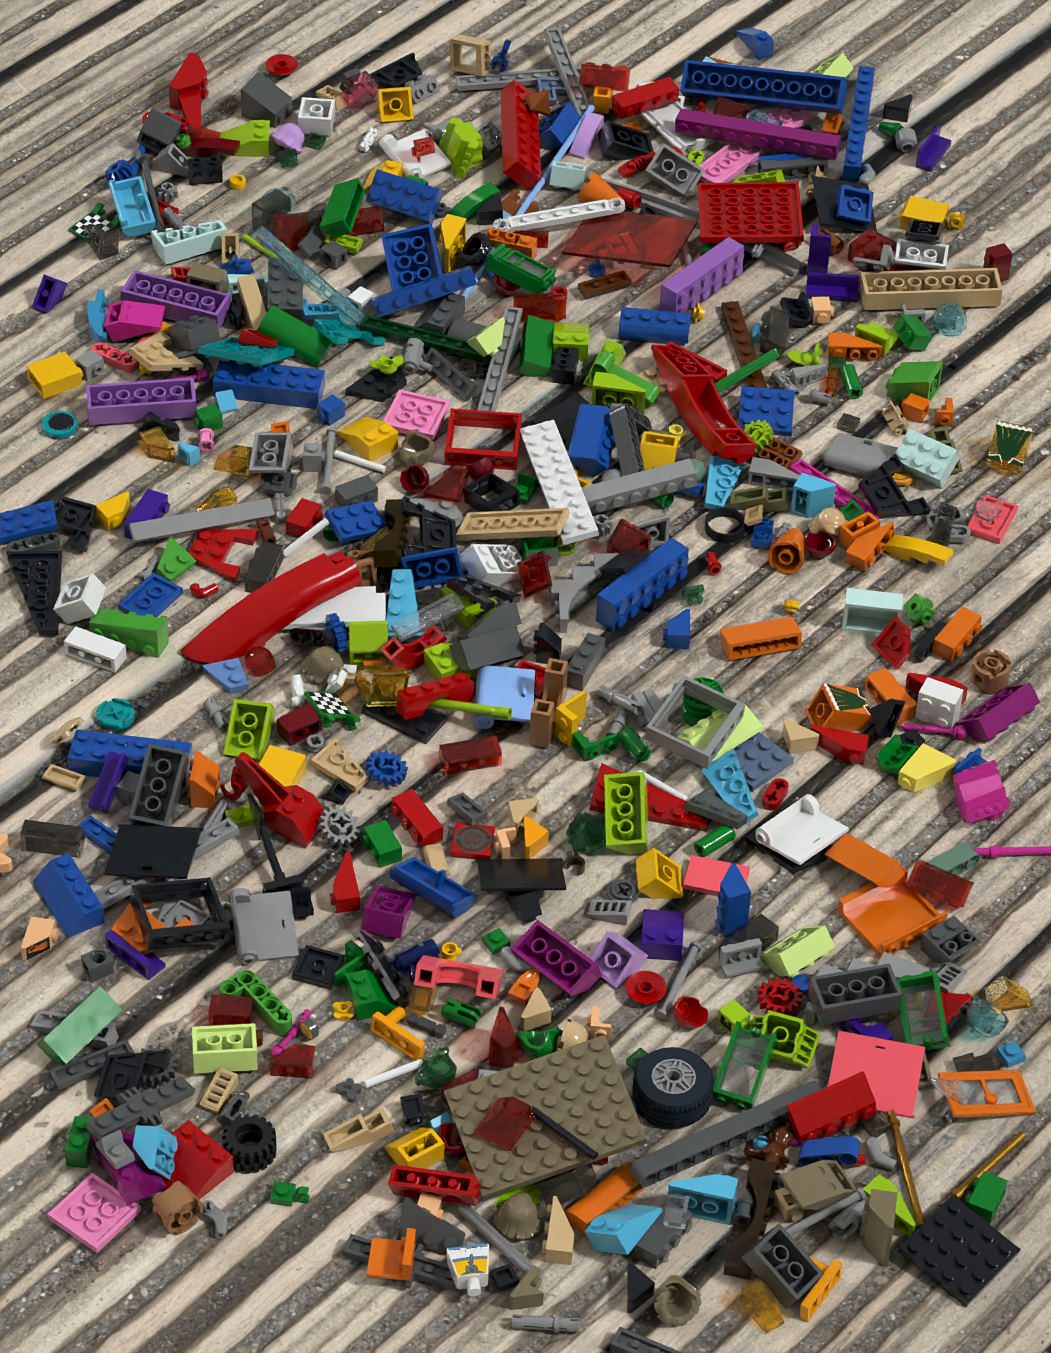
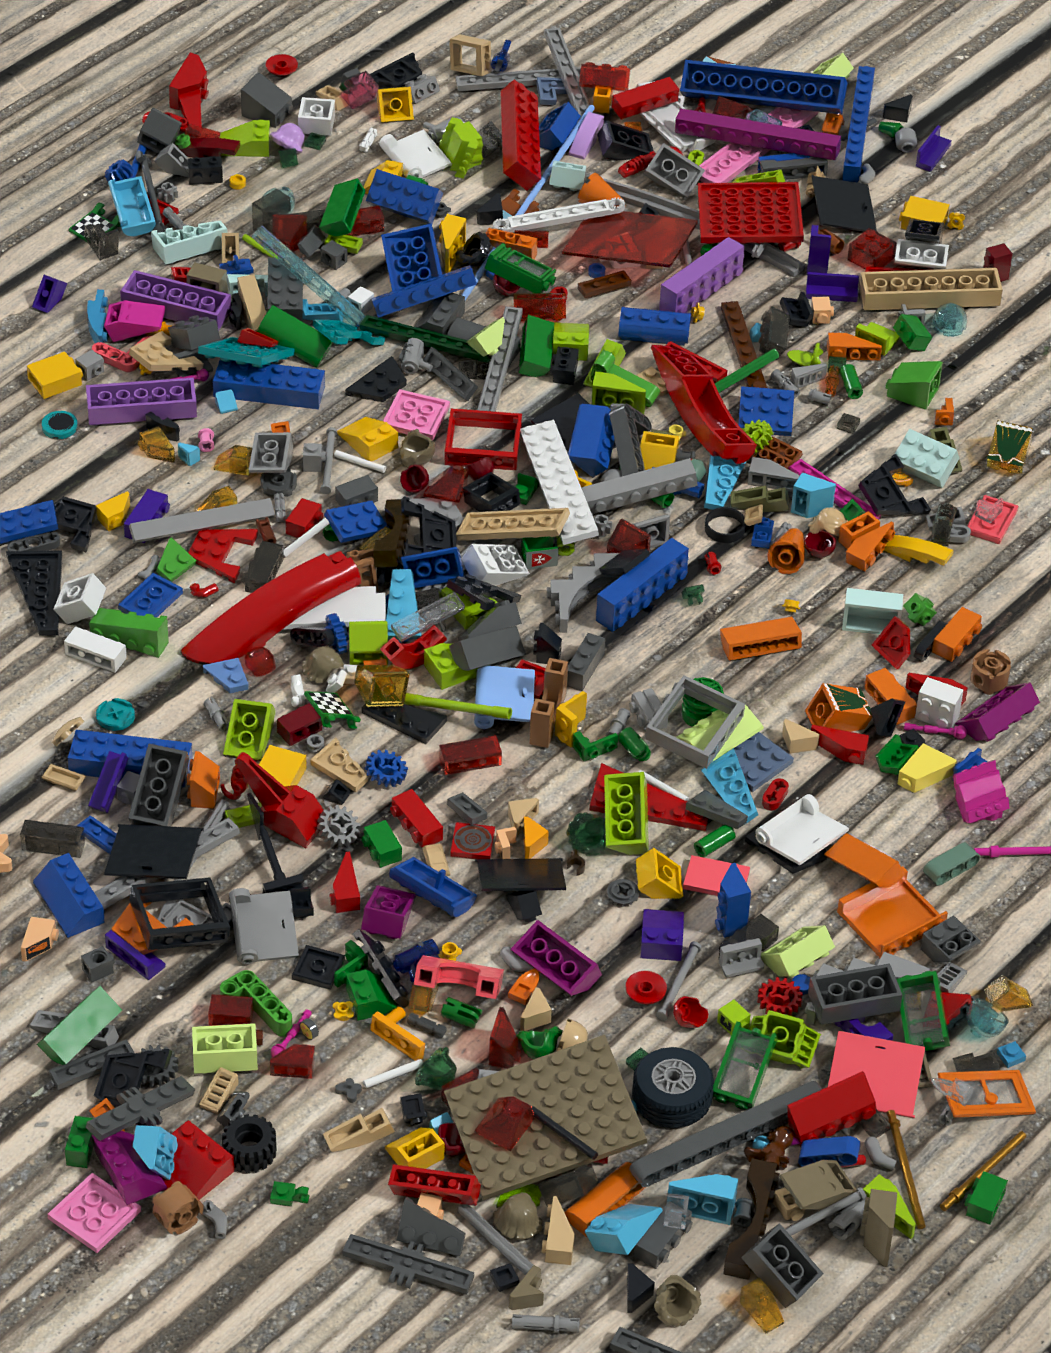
(115, 1150): light grey slope -> none
(208, 417): green brick -> none
(330, 410): blue brick -> none
(386, 364): lime plate -> none
(392, 1257): orange bracket -> none
(415, 699): red arch -> none
(422, 147): clear red bracket -> none
(469, 1267): white torso -> none
(472, 202): green slope -> none
(495, 941): green plate -> none
(534, 574): clear red slope -> none
(539, 102): dark orange slope -> none
(597, 1029): light nougat bracket -> none
(616, 698): light grey pin -> none
(617, 958): lavender slope -> none
(620, 912): light grey slope -> none
(631, 198): red cone -> none
(678, 631): blue slope -> none
(757, 41): blue slope -> none
(821, 1289): light orange piece -> none
(854, 204): blue plate -> none
(856, 454): light grey door -> none
(887, 259): light grey bracket -> none
(893, 413): tan hinge -> none
(915, 408): orange brick -> none
(940, 884): clear red brick -> none
(959, 1250): black plate -> none

